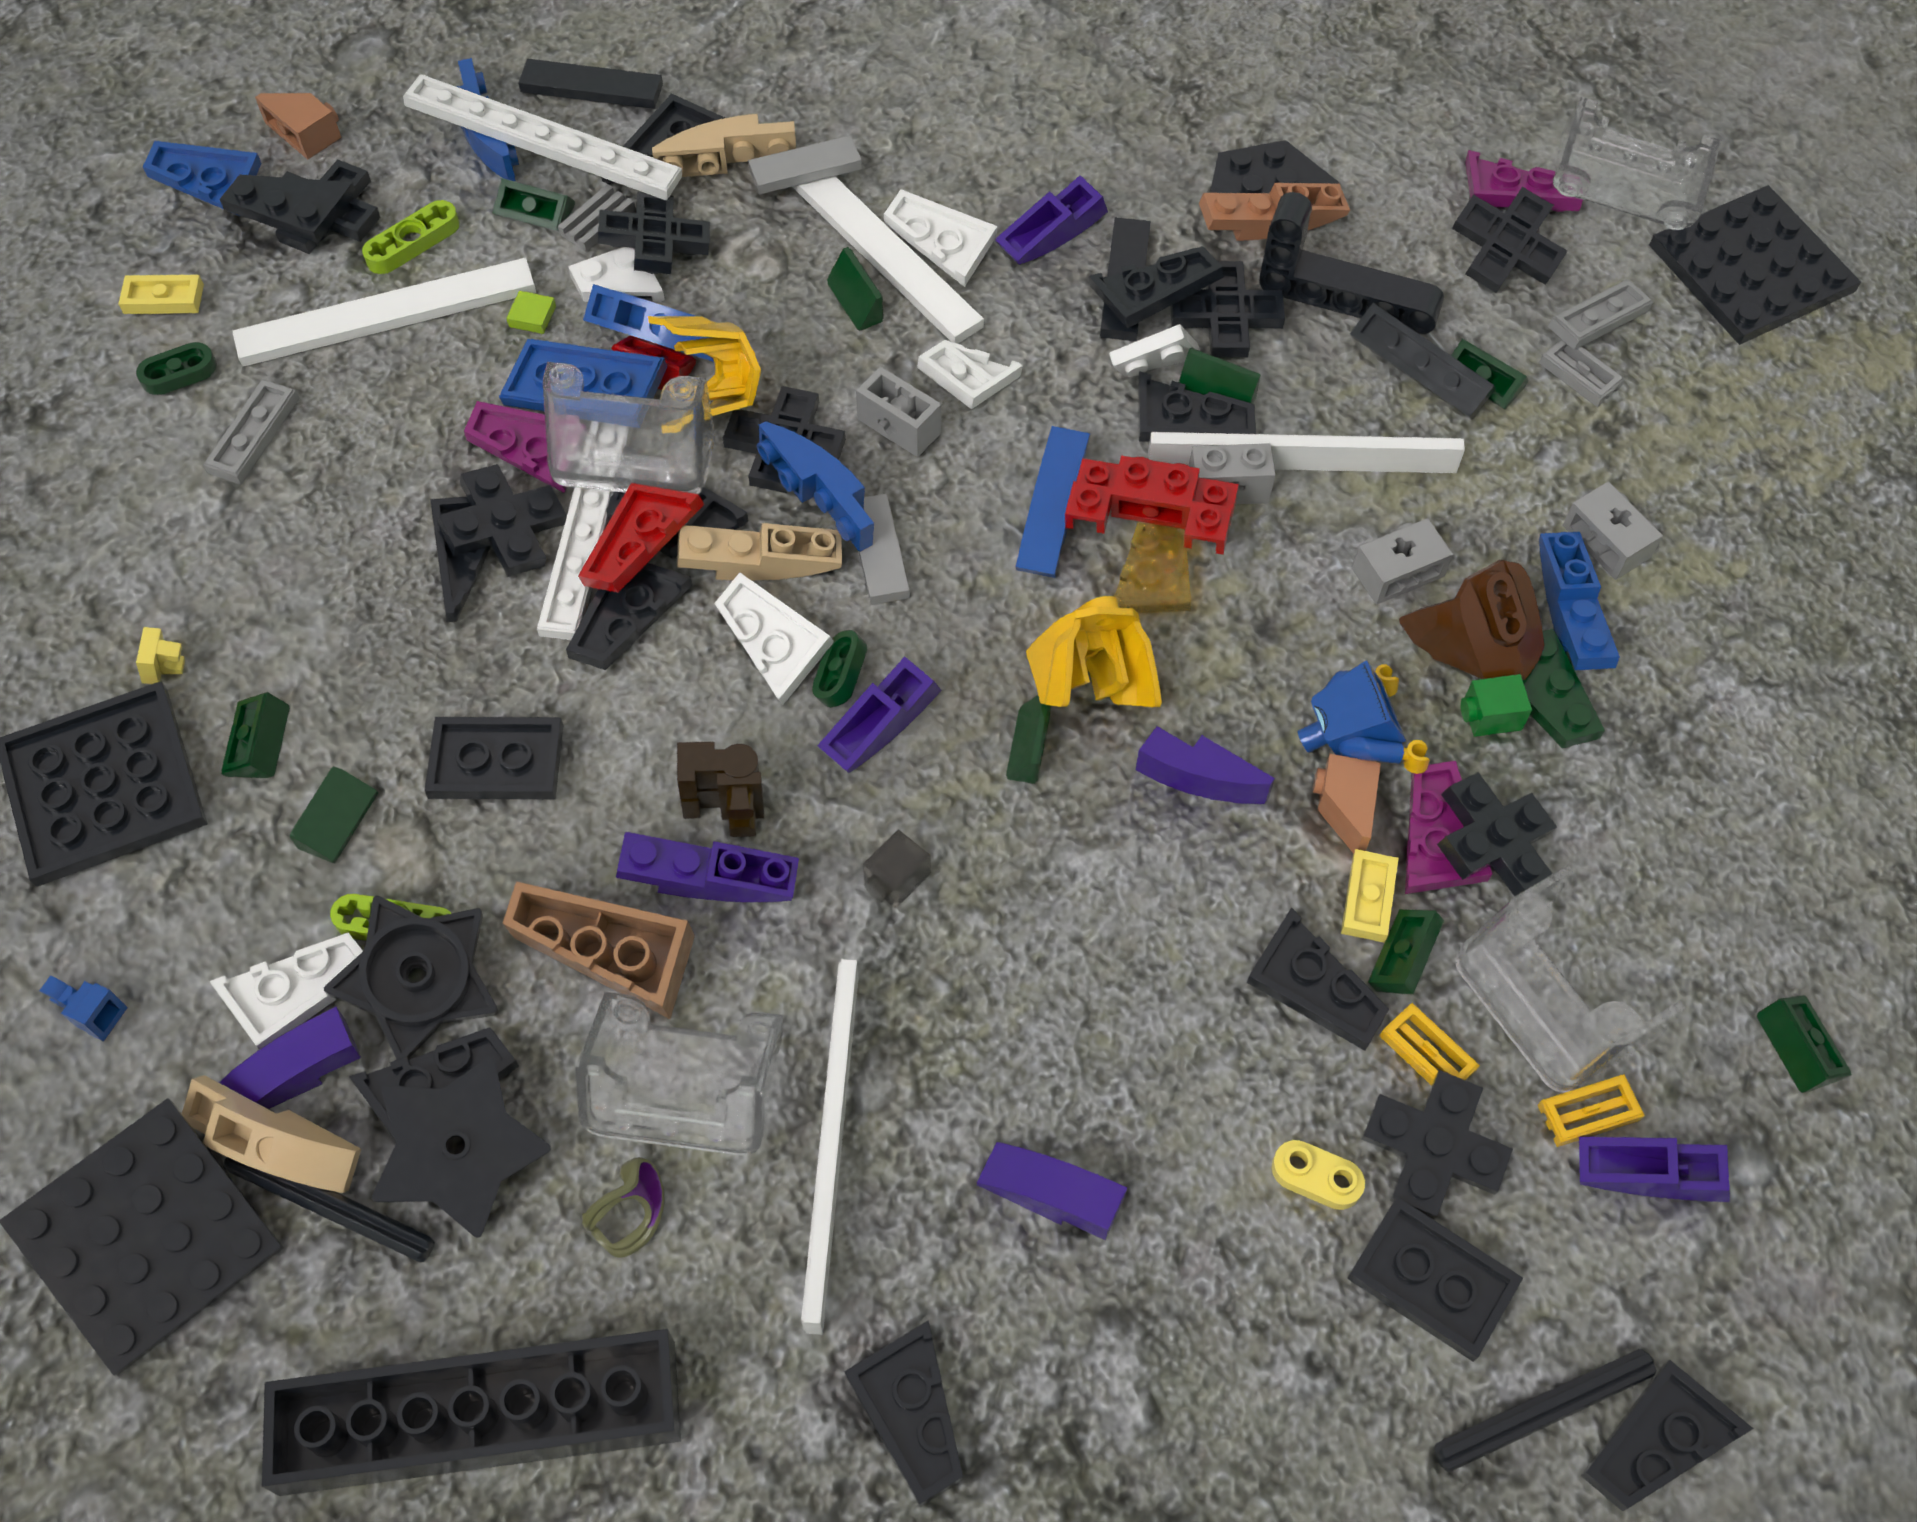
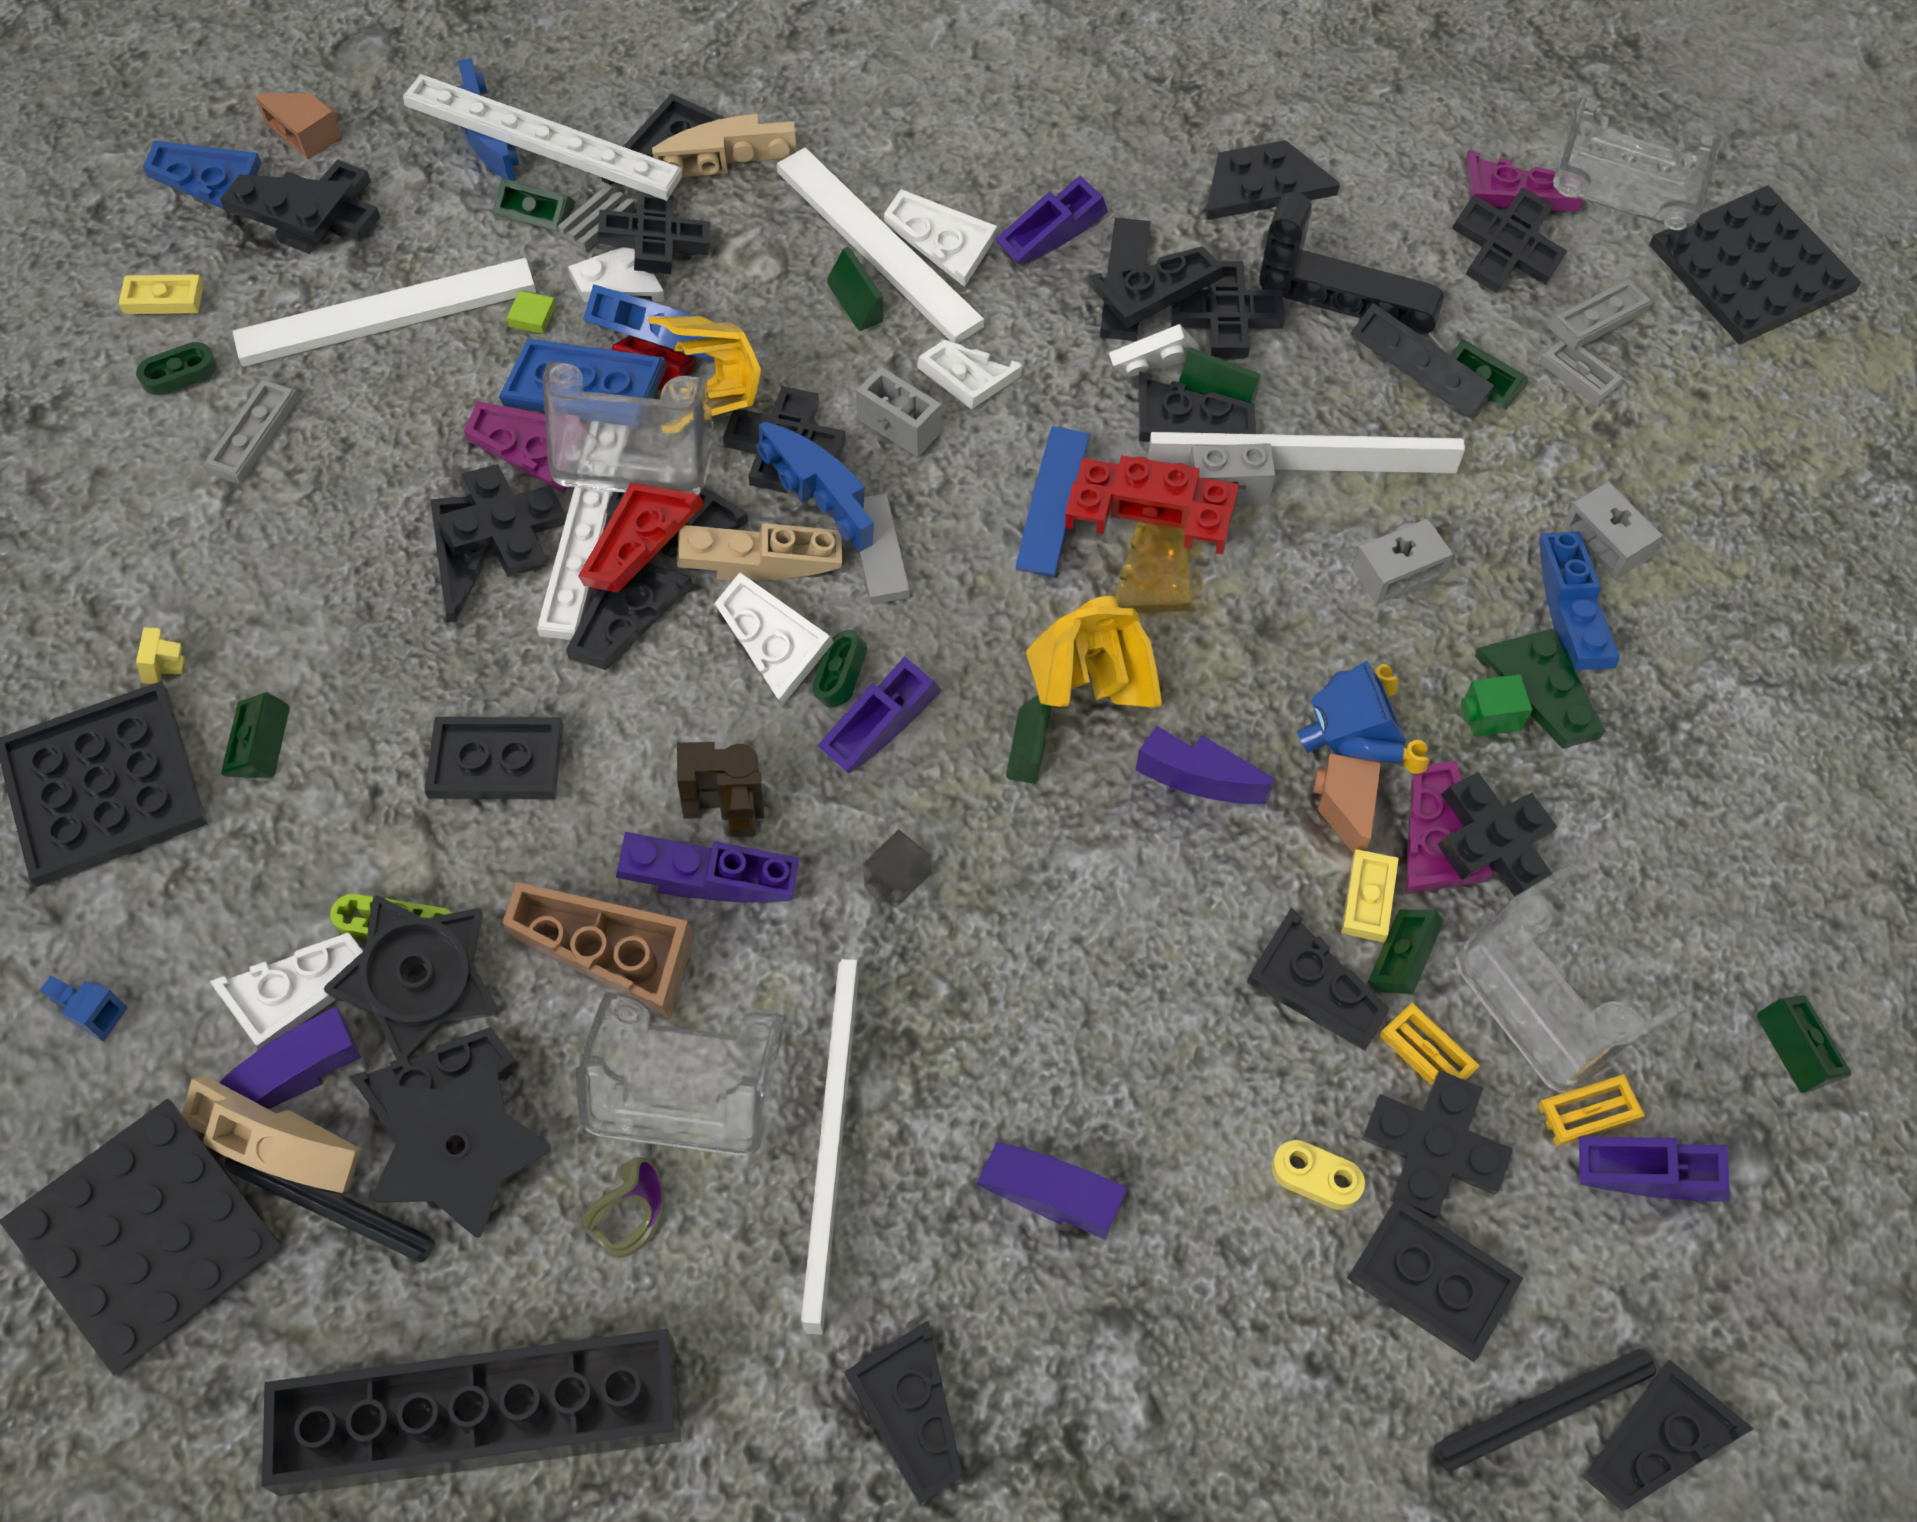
(333, 815): dark green slope -> none
(393, 257): lime beam -> none
(590, 83): black tile -> none
(805, 164): light grey tile -> none
(1252, 213): nougat slope -> none
(1487, 627): reddish brown piece -> none

